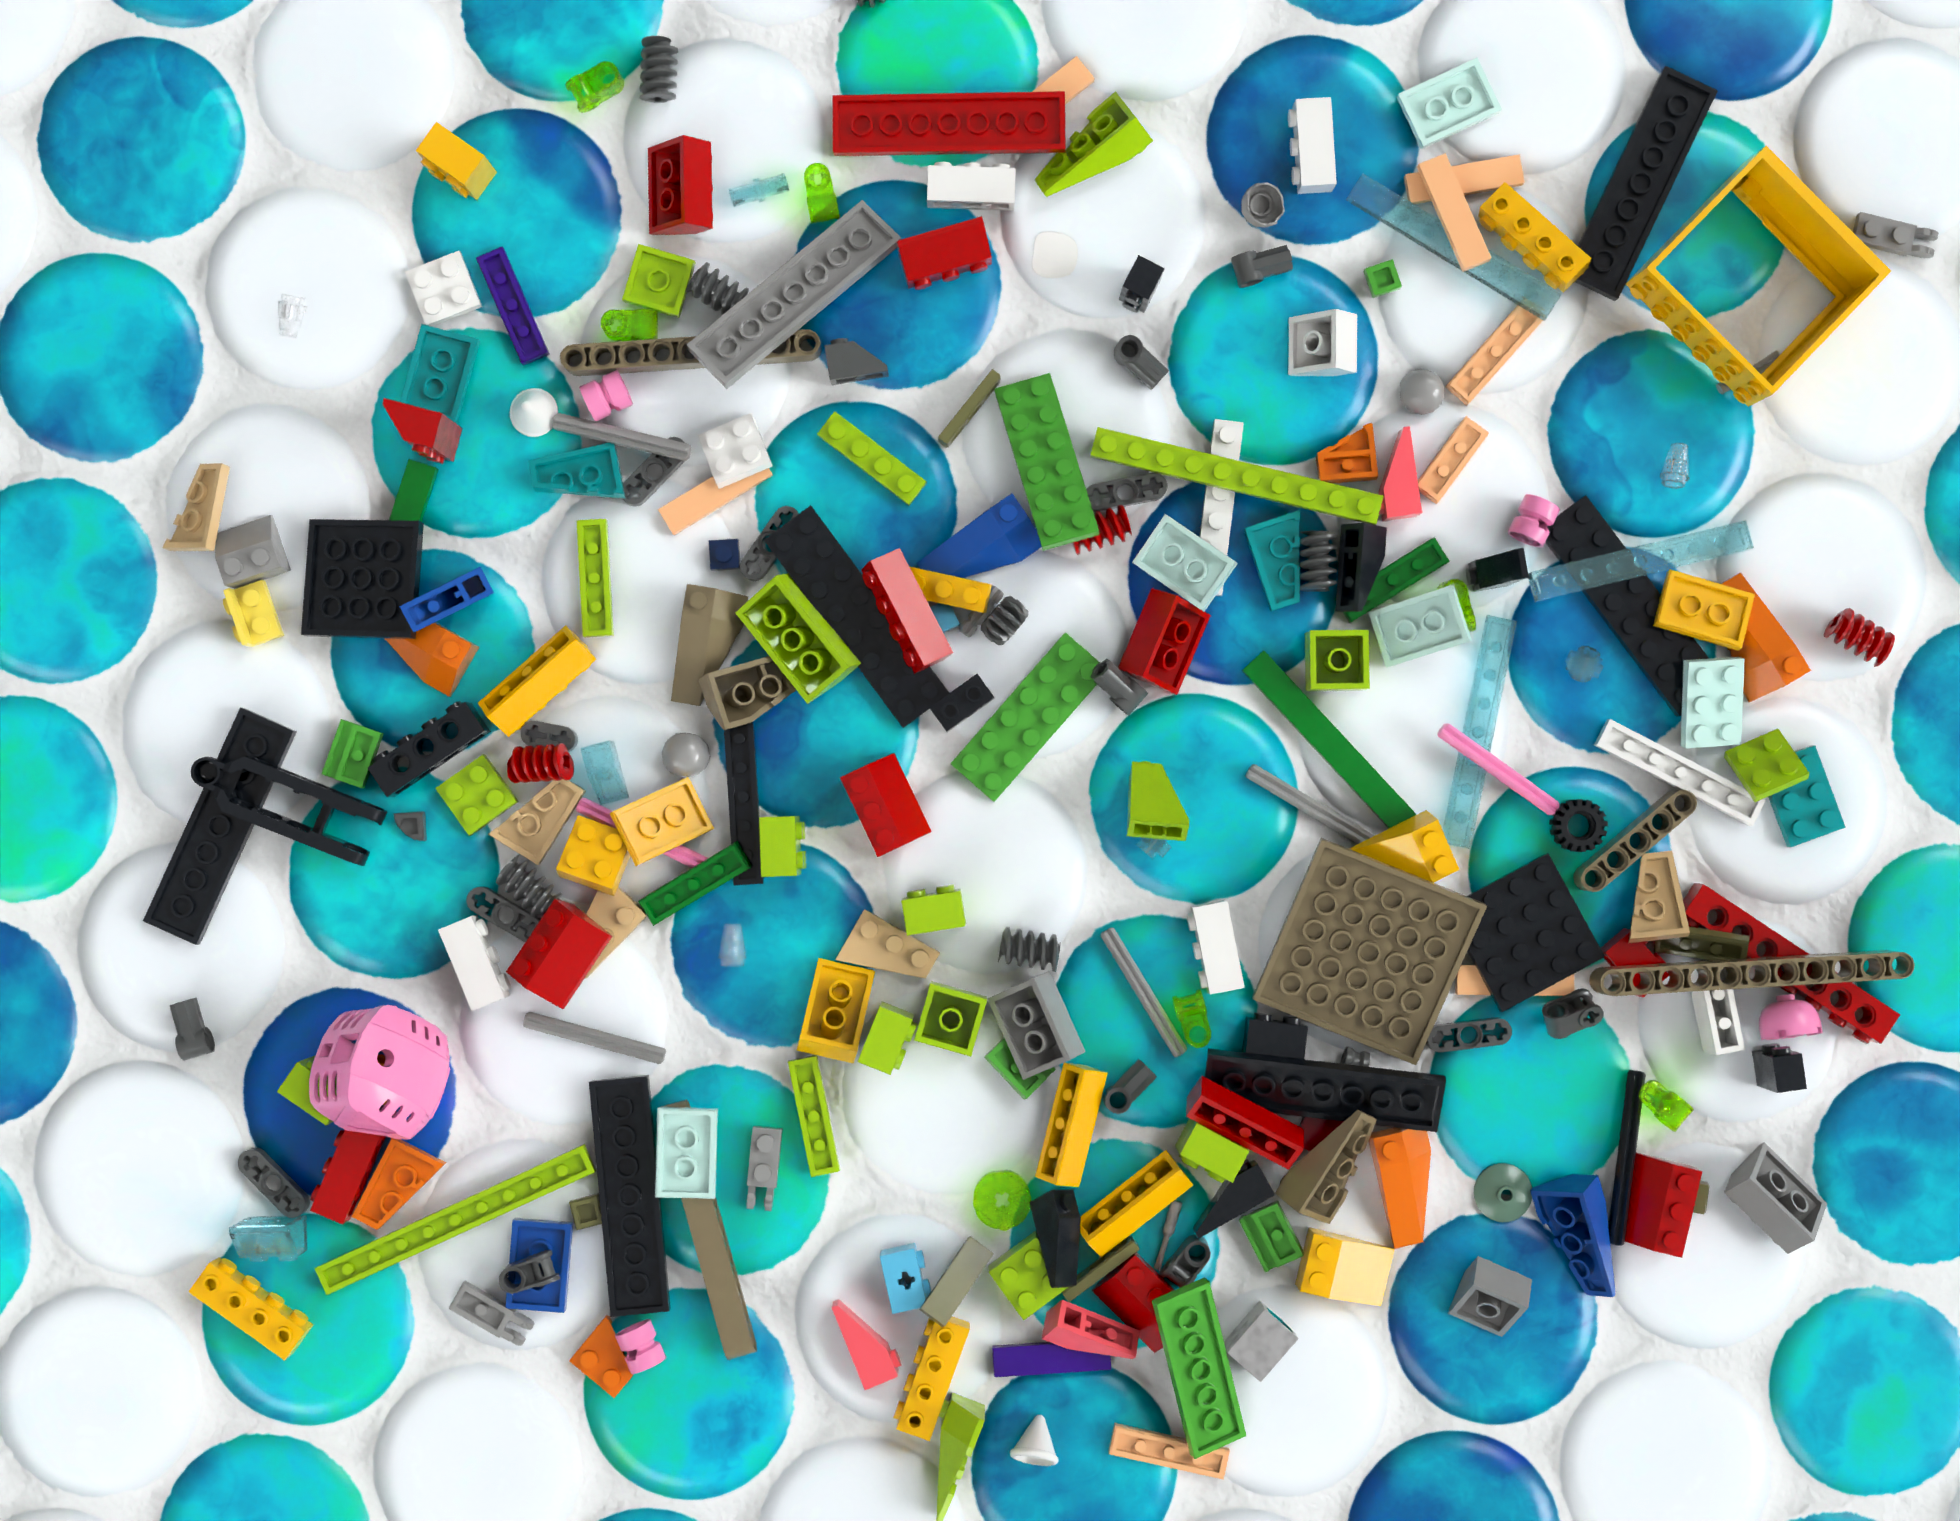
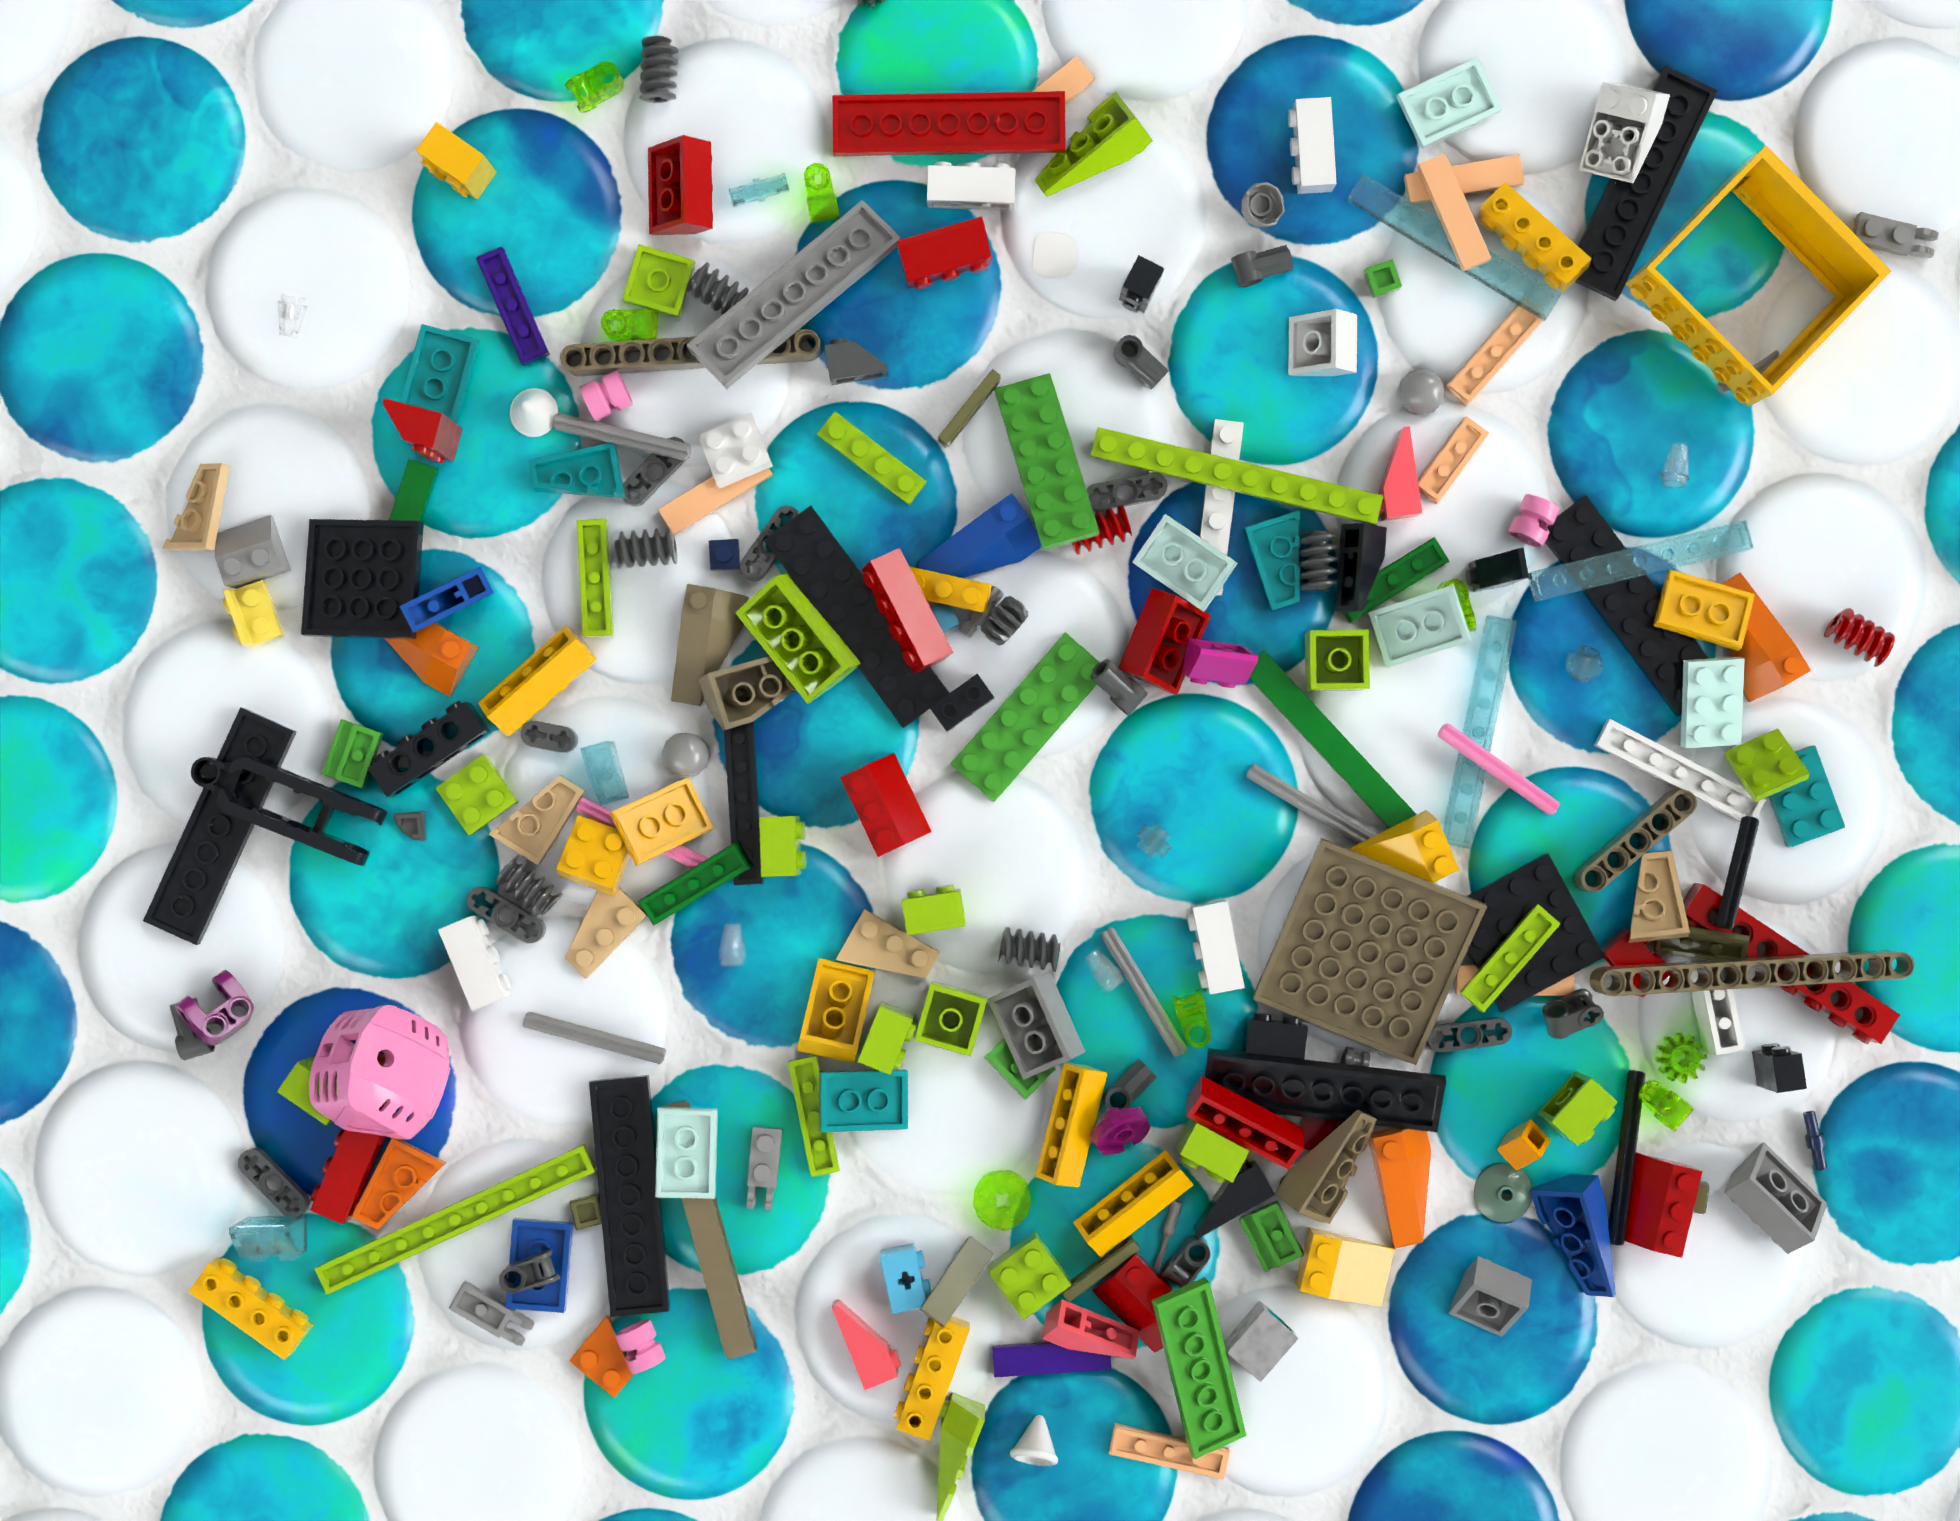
(222, 1015): none -> piece
(443, 289): white plate -> none
(540, 764): red piece -> none
(559, 953): red slope -> none
(644, 548): none -> dark grey piece
(863, 1100): none -> teal plate
(1058, 1233): black slope -> none
(1104, 971): none -> clear cone
(1120, 1129): none -> magenta plate
(1154, 805): lime slope -> none
(1218, 662): none -> dark pink slope
(1349, 459): orange wing -> none
(1509, 958): none -> lime plate
(1519, 1149): none -> light orange brick
(1578, 1108): none -> lime brick
(1595, 830): black tyre -> none
(1622, 130): none -> white slope
(1674, 1049): none -> clear neon green gear
(1737, 873): none -> black axle
(1789, 1019): bright pink cylinder -> none
(1815, 1140): none -> dark blue bar

